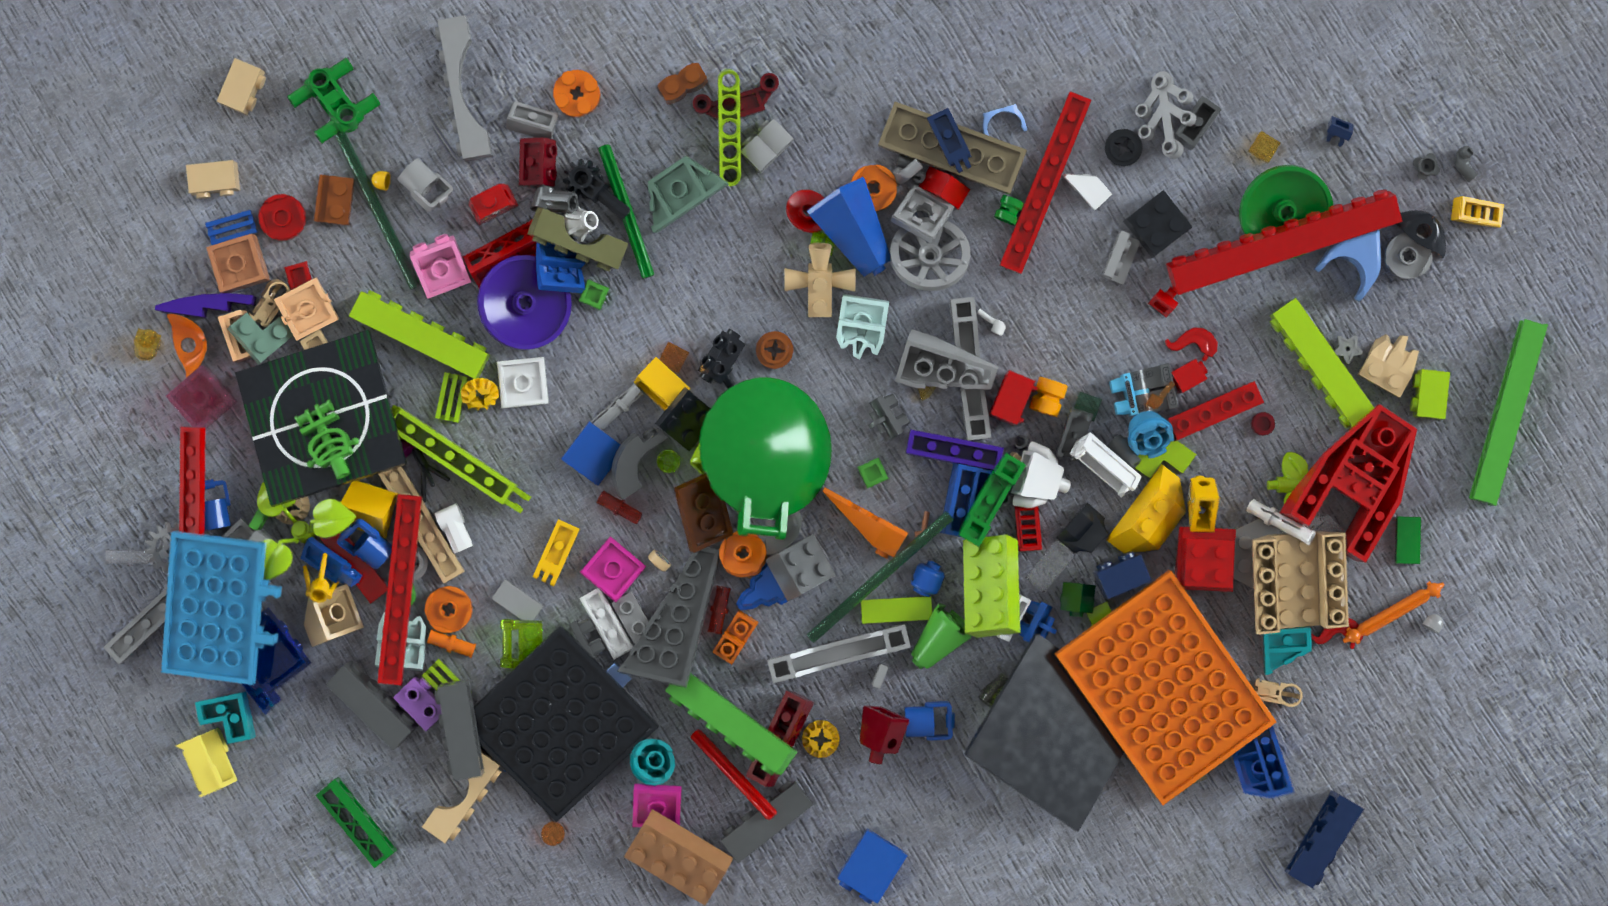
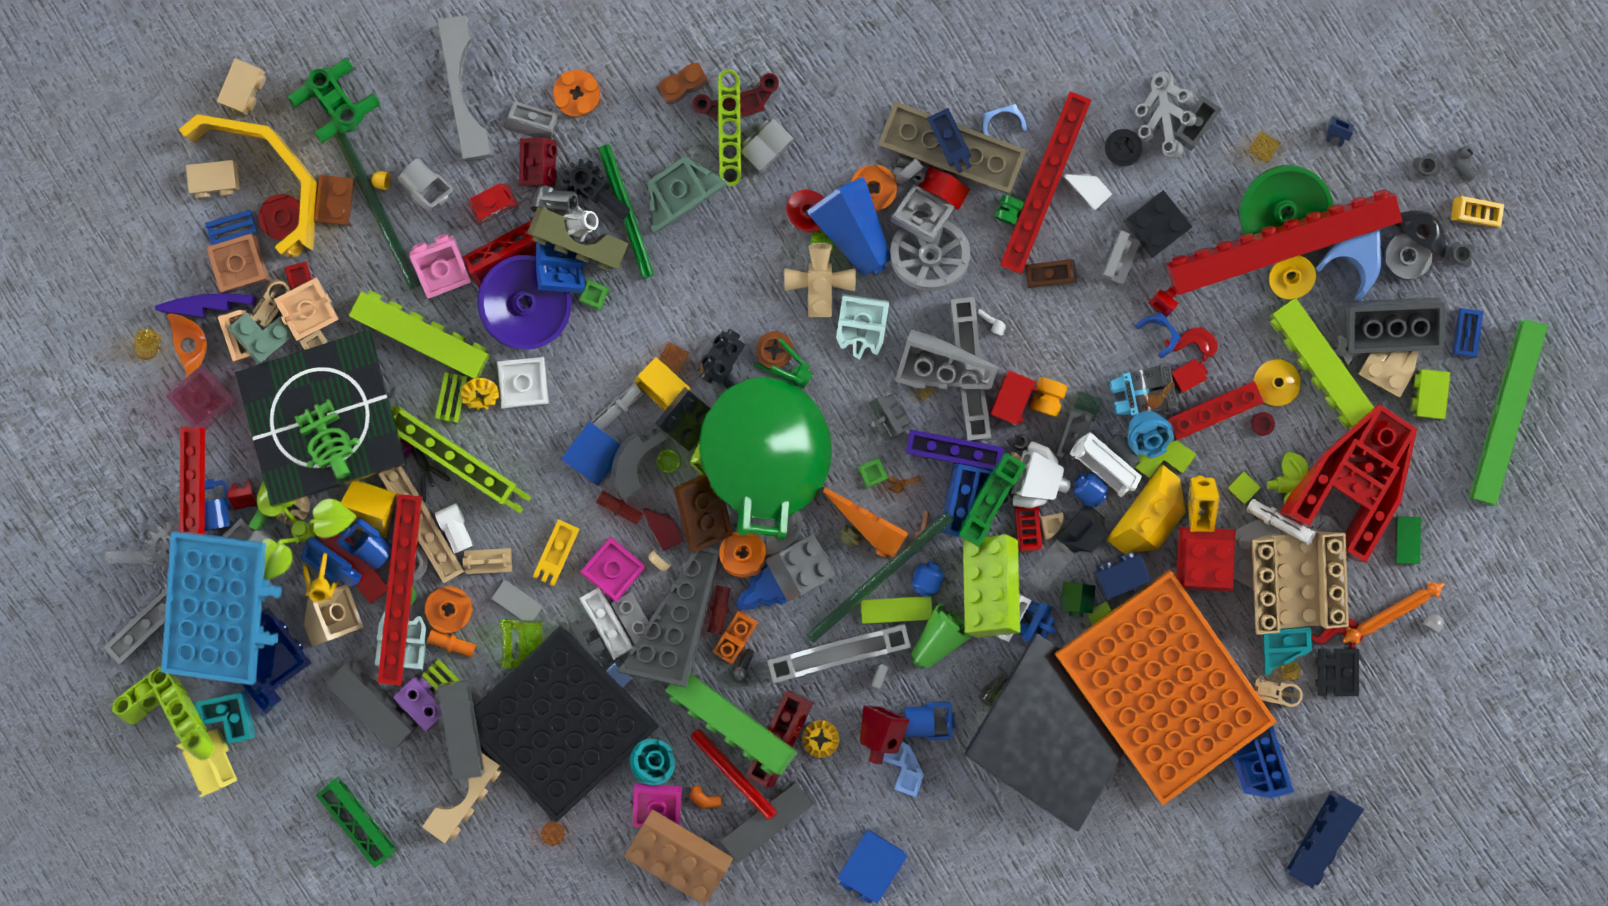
(170, 694): none -> lime beam
(243, 496): none -> red tile
(304, 233): none -> yellow panel
(487, 561): none -> tan hinge
(664, 529): none -> dark red slope
(701, 800): none -> orange arm
(739, 674): none -> piece
(798, 376): none -> green plant
(850, 536): none -> olive plate
(899, 484): none -> clear orange hand
(910, 773): none -> light blue tile
(1051, 273): none -> reddish brown slope
(1051, 524): none -> tan tile
(1090, 489): none -> blue head
(1161, 319): none -> blue cap
(1243, 488): none -> lime tile
(1269, 391): none -> yellow dish
(1291, 671): none -> clear yellow hinge
(1295, 285): none -> yellow dish
(1345, 672): none -> black plate
(1395, 325): none -> dark grey slope
(1458, 332): none -> blue tile
(1467, 251): none -> dark grey plate

